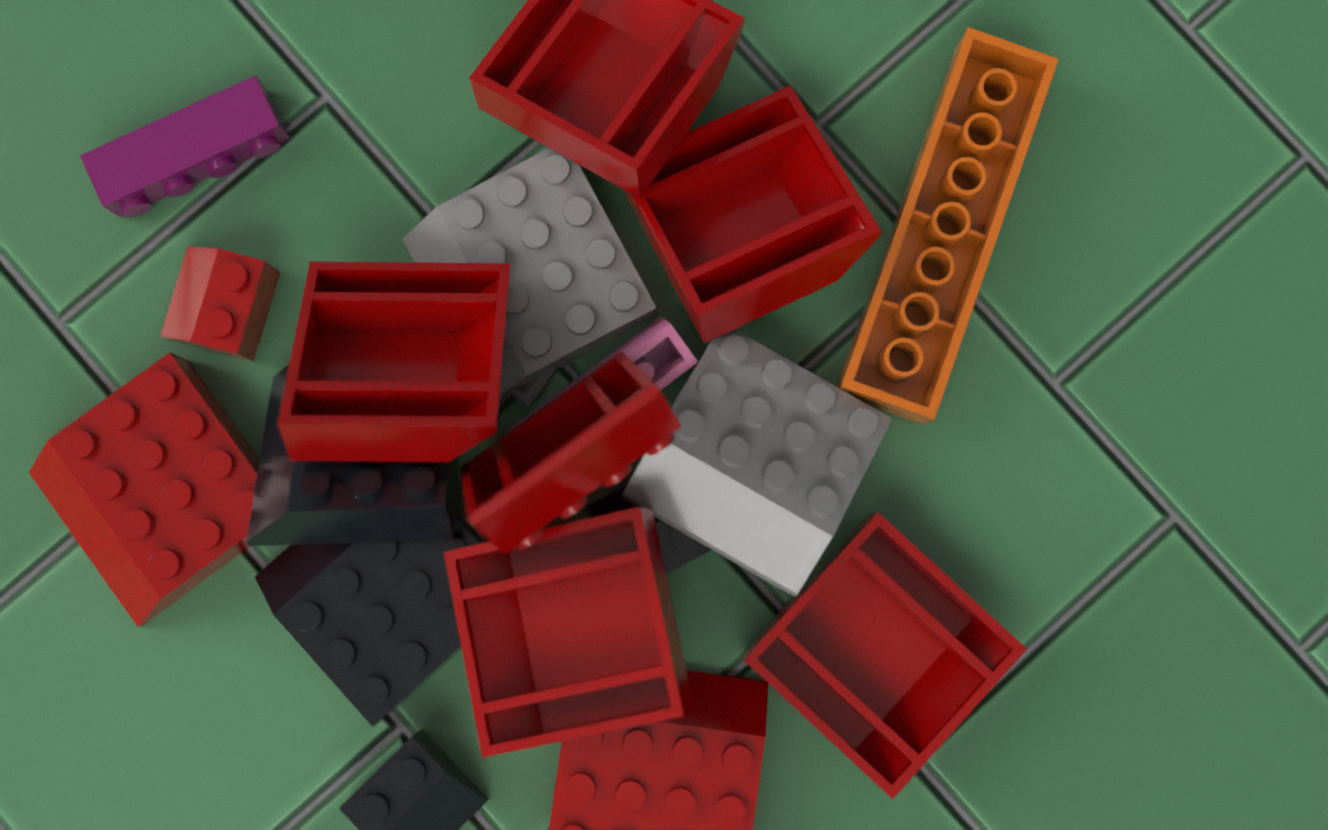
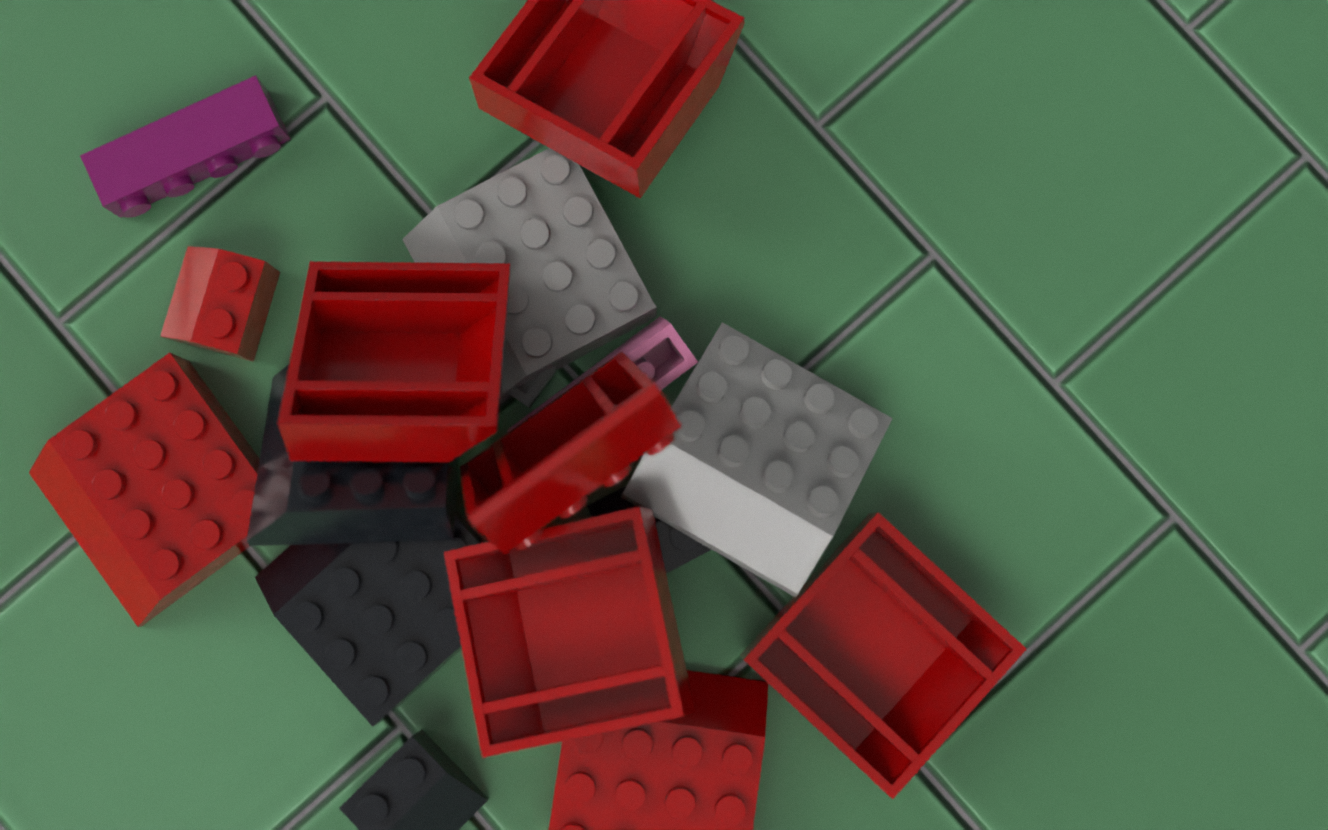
(753, 214): red slope -> none
(947, 226): orange brick -> none

